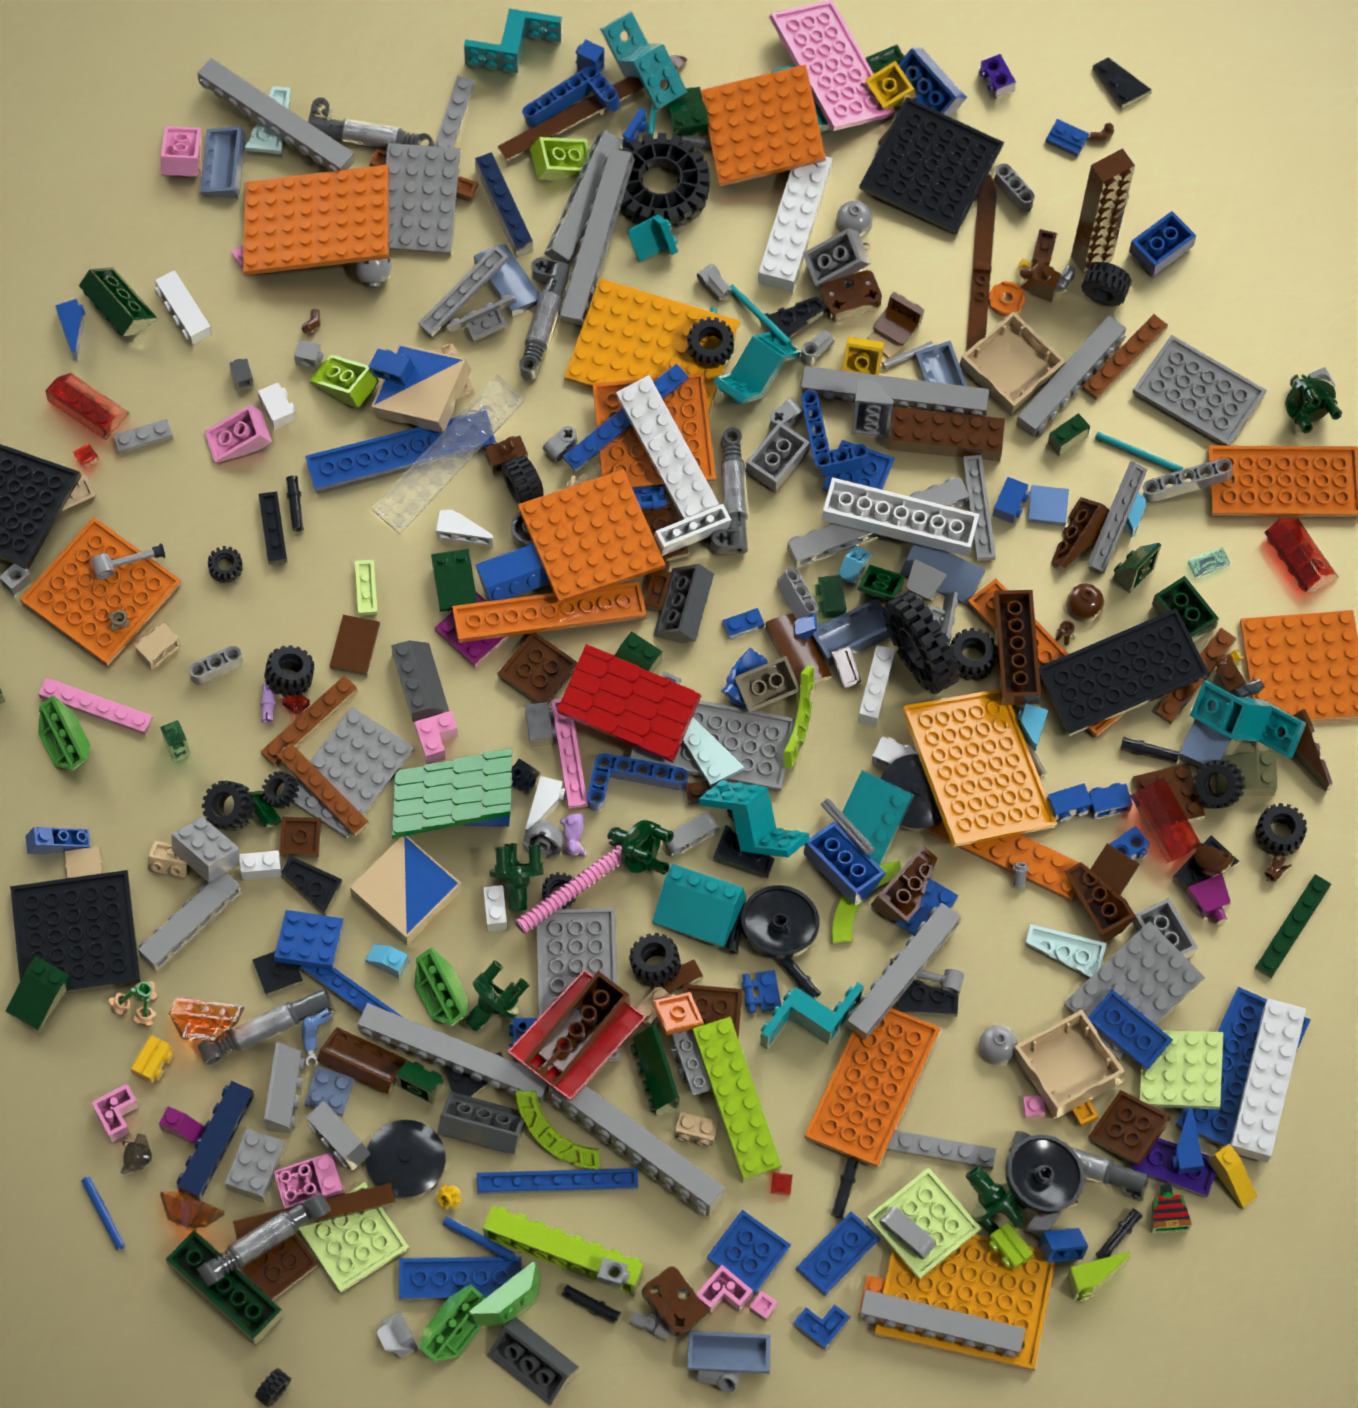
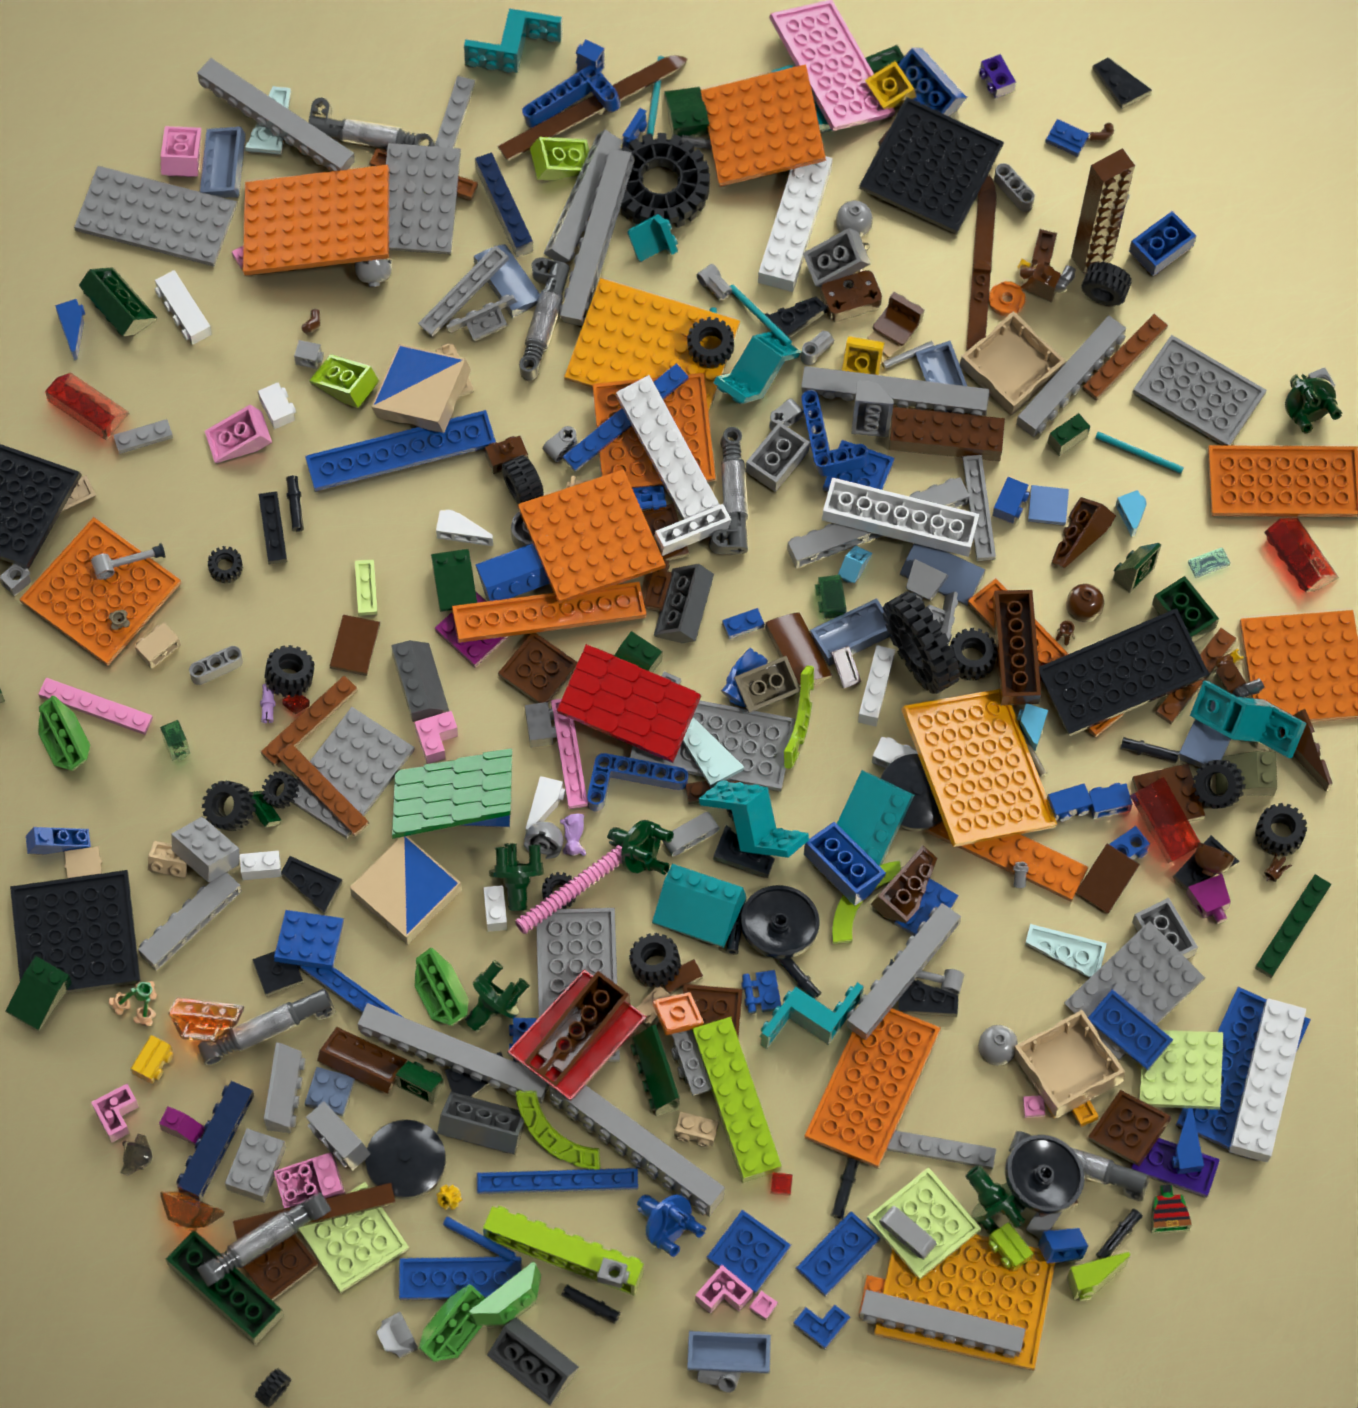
(86, 456): clear red plate -> none
(103, 1213): blue piece -> none
(155, 216): none -> light grey plate
(241, 374): dark grey brick -> none
(300, 837): reddish brown plate -> none
(309, 1031): medium blue arm -> none
(388, 959): medium azure slope -> none
(391, 366): blue brick -> none
(448, 454): clear plate -> none
(523, 775): black brick -> none
(643, 60): teal bracket -> none
(650, 1322): light grey bar -> none
(668, 1221): none -> blue piece
(668, 1304): reddish brown axle -> none
(796, 593): light grey beam -> none
(806, 626): slope -> none
(846, 825): light grey axle -> none
(881, 583): dark green slope -> none
(1104, 906): reddish brown wedge -> none
(1117, 517): light grey plate -> none
(1194, 473): light grey beam -> none
(1233, 1174): yellow slope -> none

